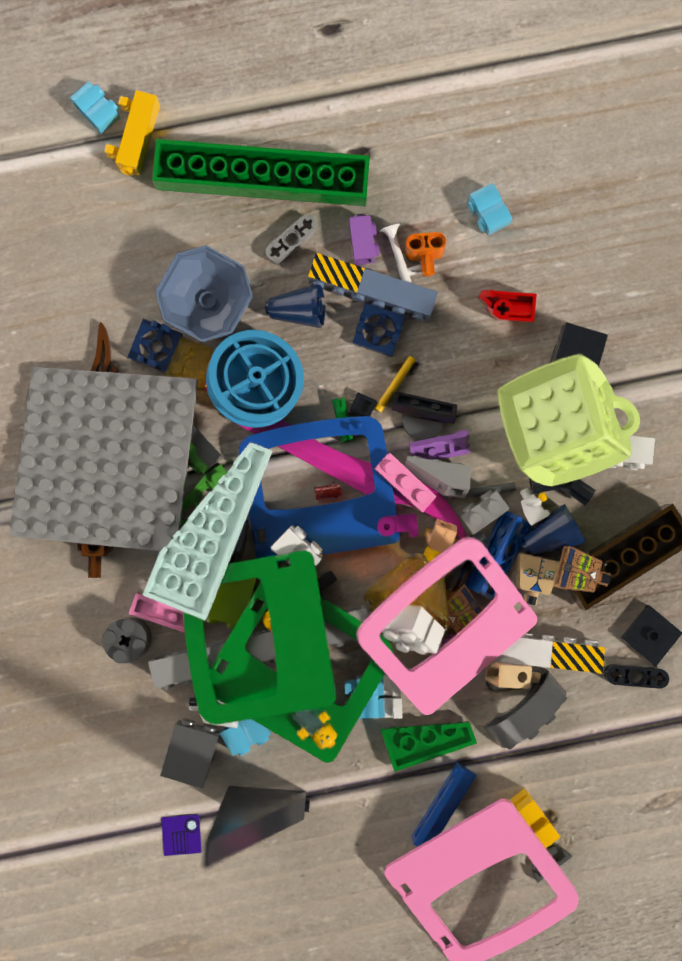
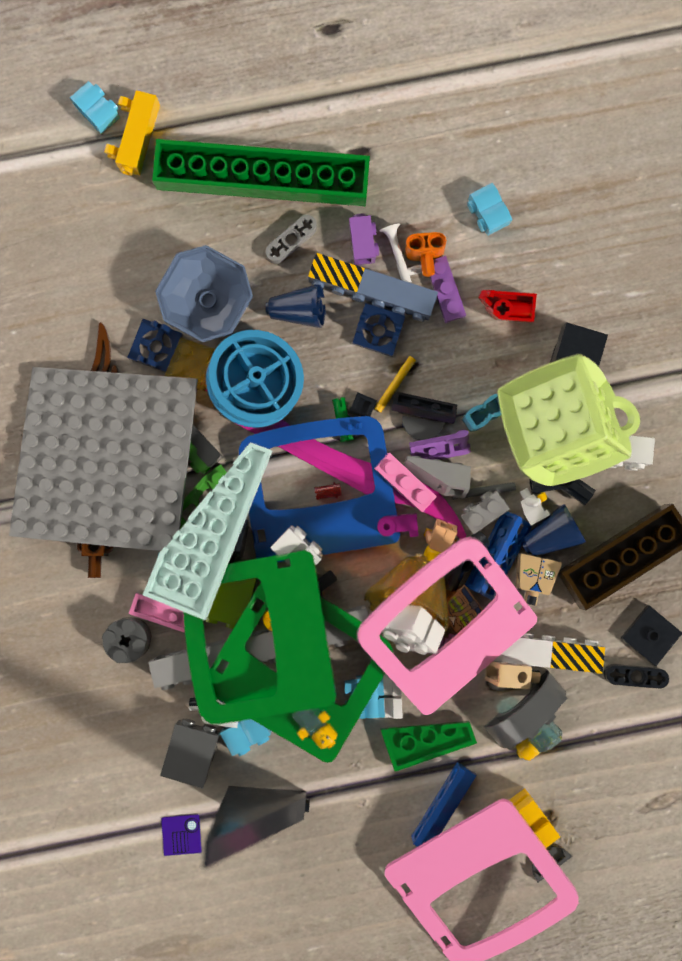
(448, 294): none -> medium lavender plate
(482, 414): none -> medium azure brick
(547, 738): none -> clear light blue piece
(579, 571): torso -> none

